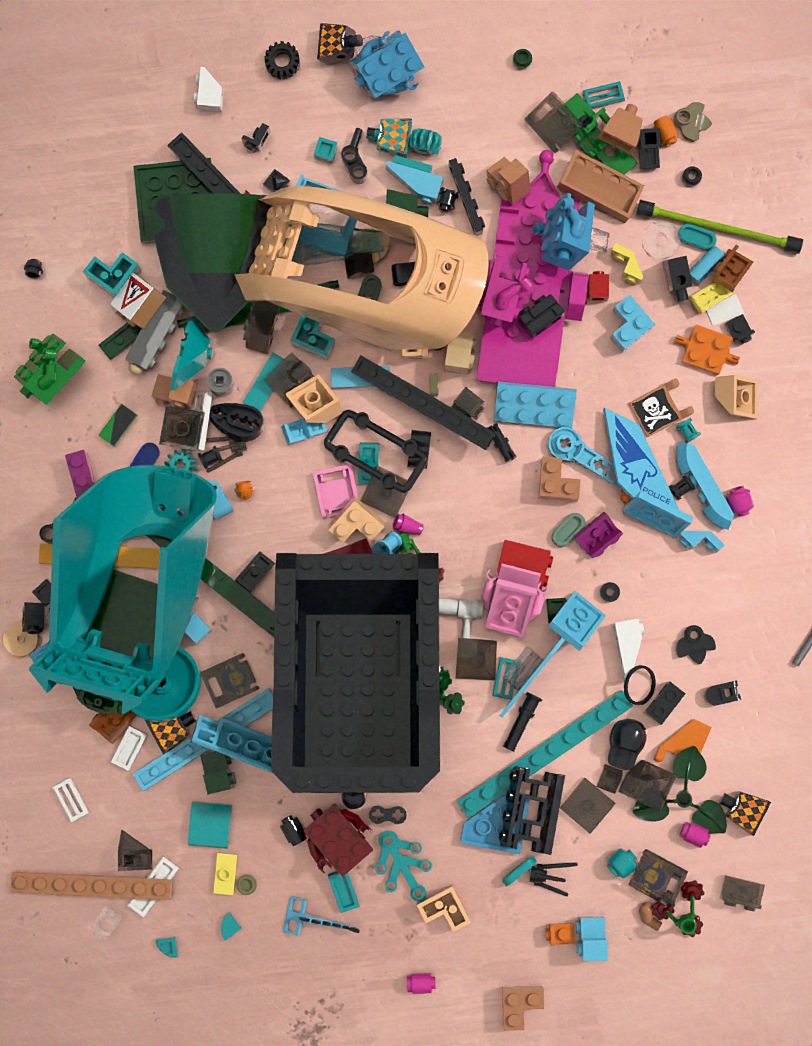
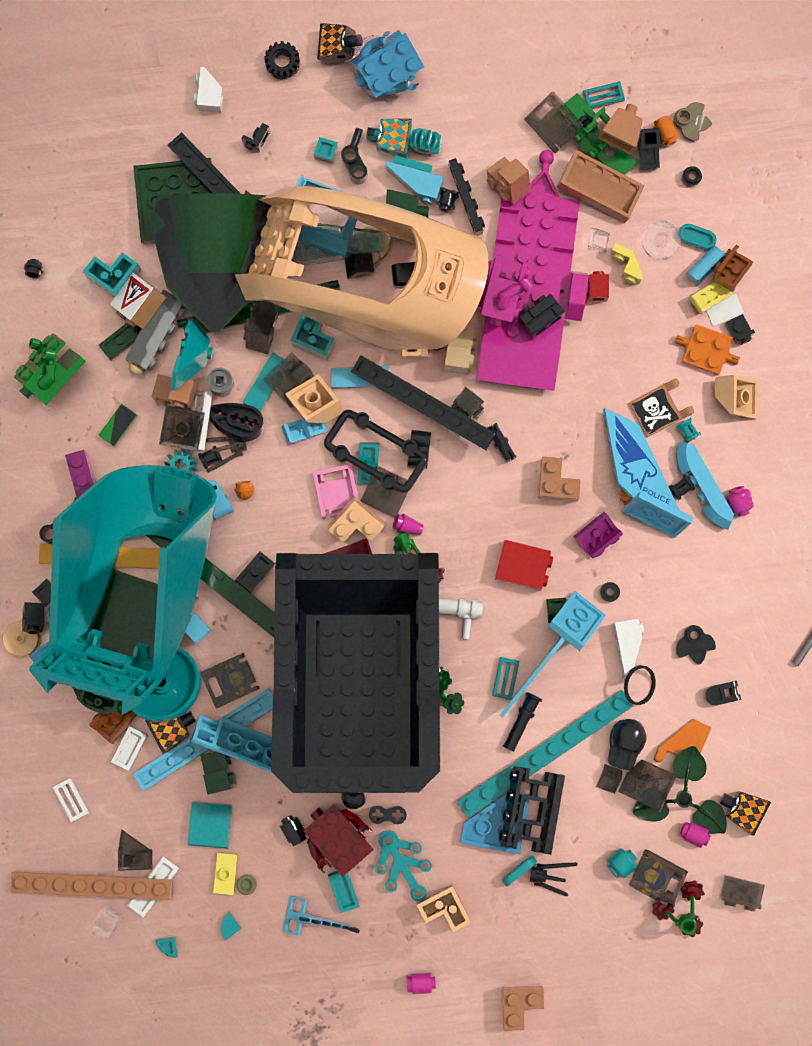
(146, 455): clear blue tile -> none
(276, 181): black tile -> none
(371, 286): dark green plate -> none
(388, 544): medium azure piece -> none
(434, 384): olive tile -> none
(476, 659): clear smoke slope -> none
(507, 676): clear tile -> none
(513, 599): bright pink torso -> none
(522, 58): dark green plate -> none
(535, 404): medium azure plate -> none
(560, 933): orange bracket -> none
(566, 233): dark azure torso -> none
(567, 529): sand green tile -> none
(578, 452): medium azure beam -> none
(587, 805): clear smoke plate -> none
(593, 941): medium azure brick -> none
(635, 323): medium azure brick -> none
(647, 916): nougat arm -> none
(664, 703): black brick -> none
(678, 268): black torso -> none
(692, 538): medium azure slope -> none
(790, 244): lime hose -> none

